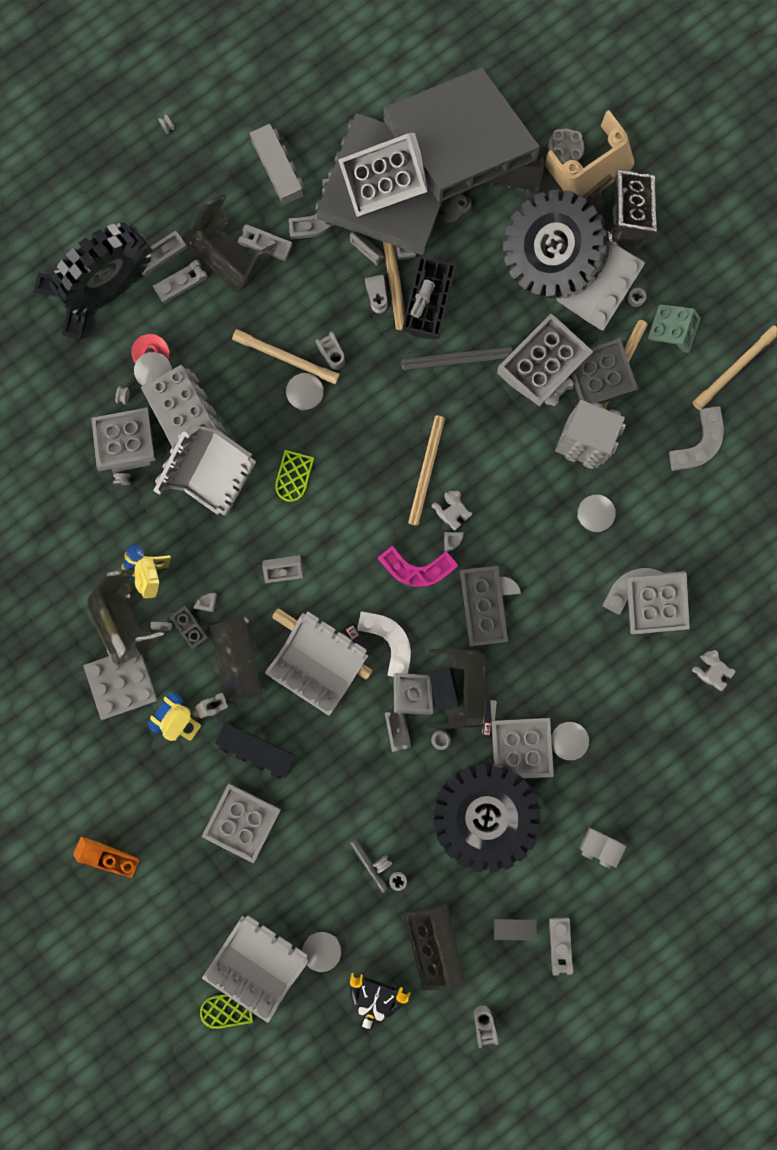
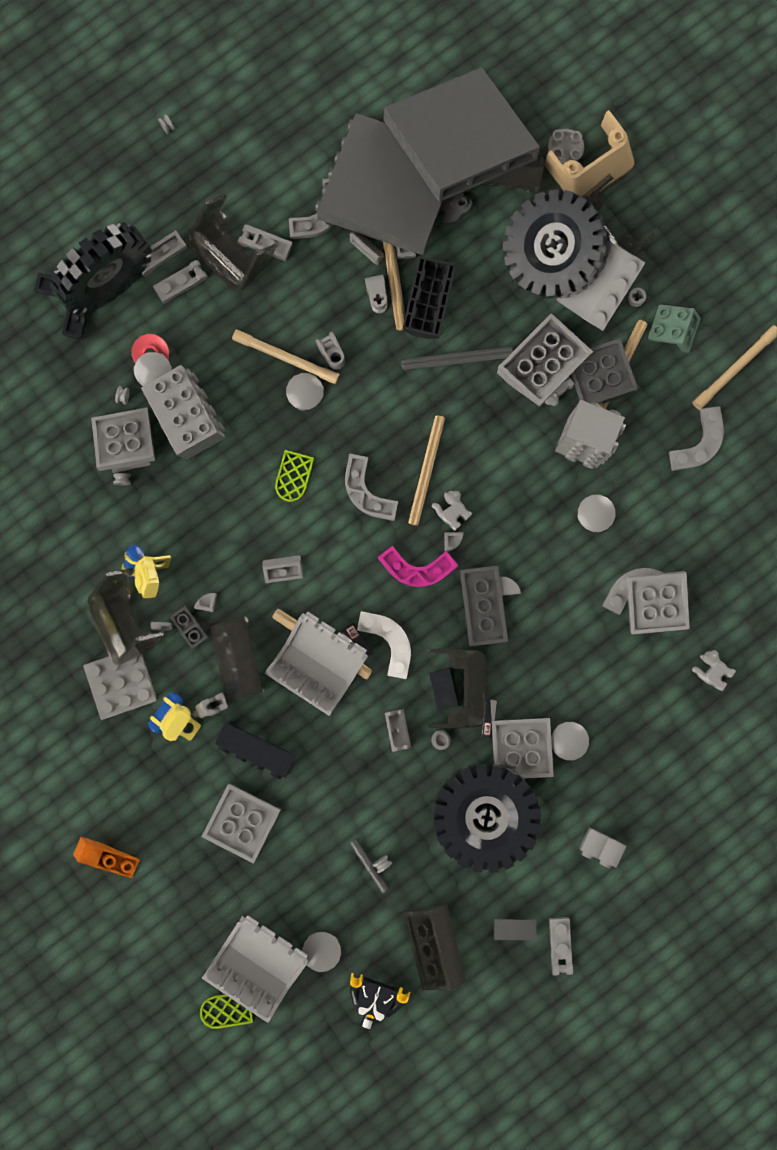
(206, 468): light grey hinge -> none
(276, 164): light grey brick -> none
(359, 494): none -> light grey plate
(384, 174): light grey slope -> none
(403, 878): light grey bush -> none
(413, 694): light grey tile -> none
(422, 298): light grey axle -> none
(485, 1030): light grey piece -> none
(633, 207): clear smoke slope -> none

